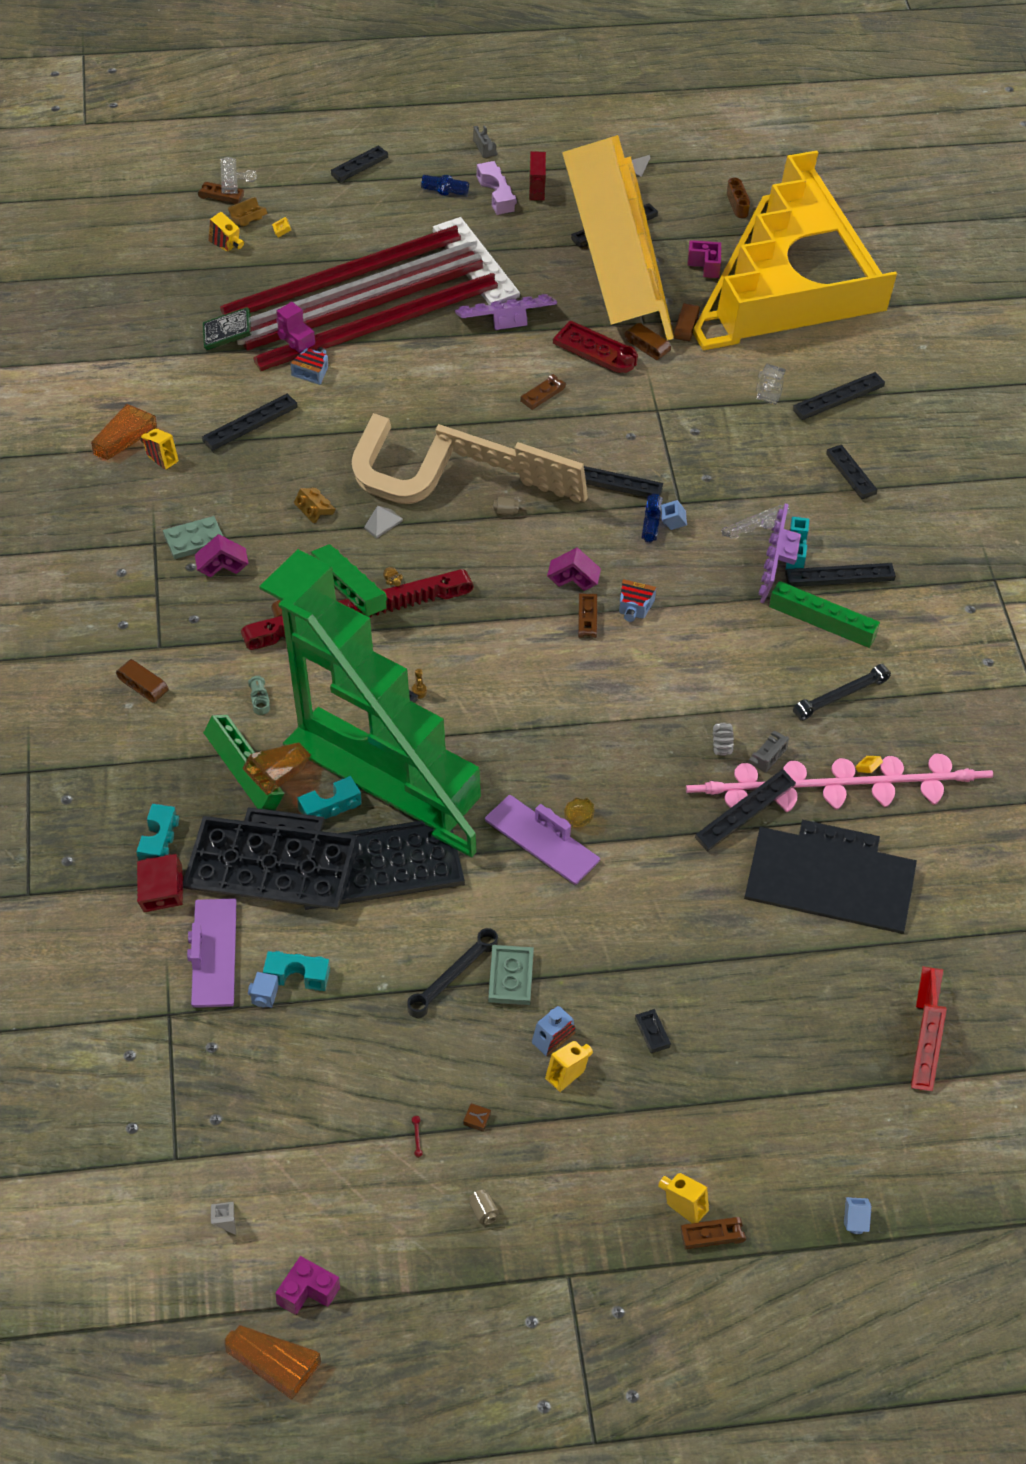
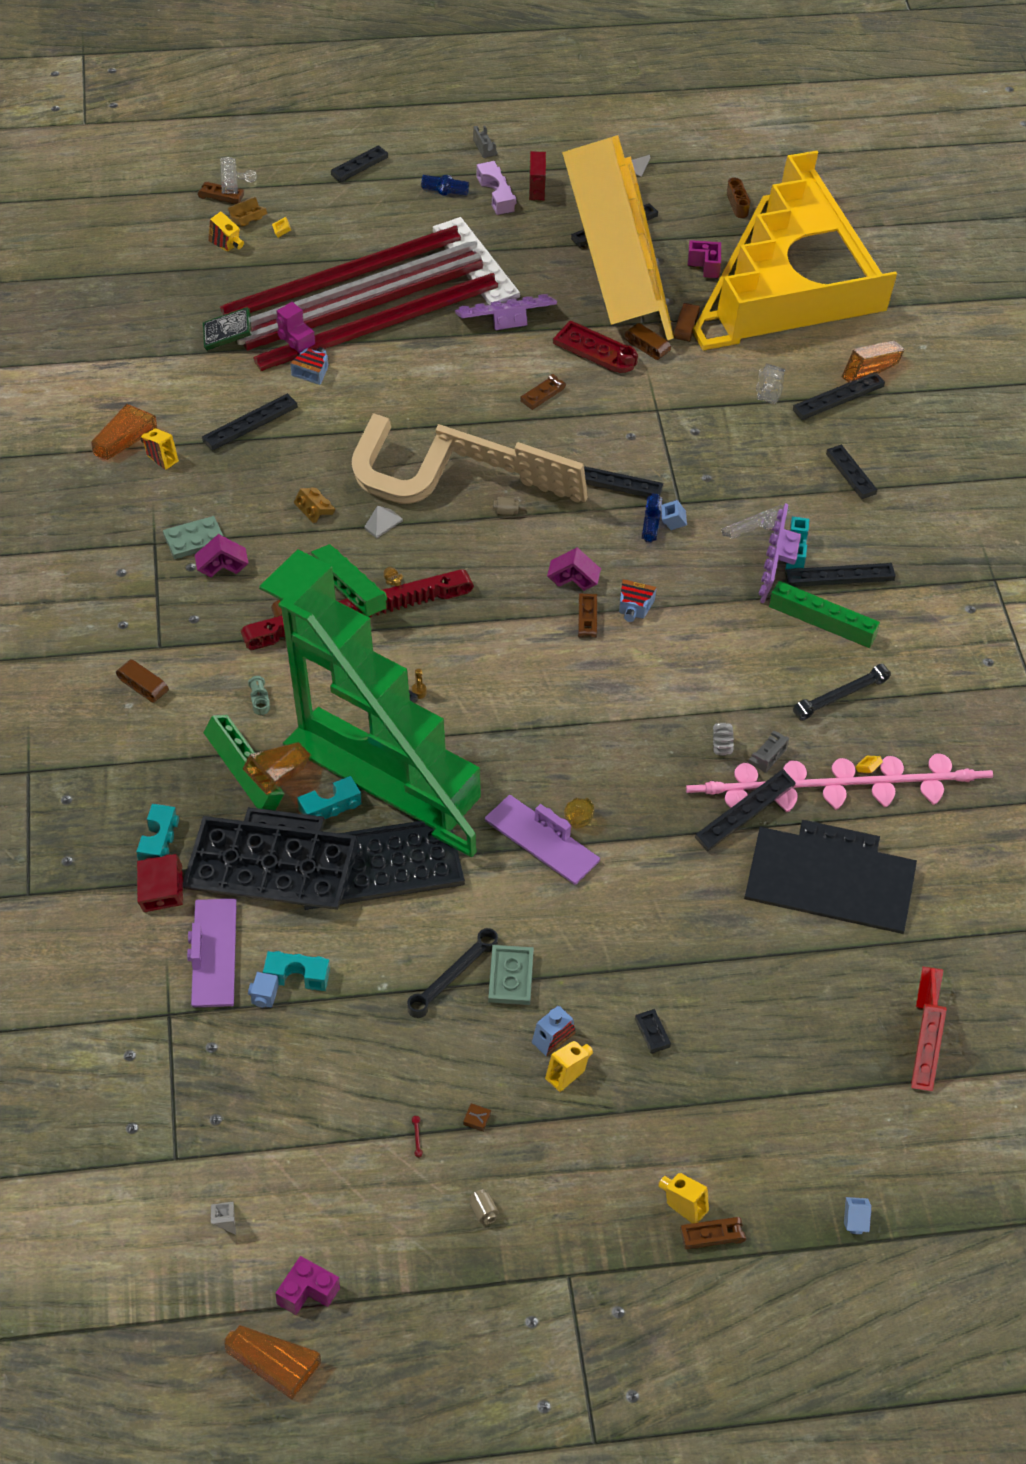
(872, 359): none -> clear orange slope

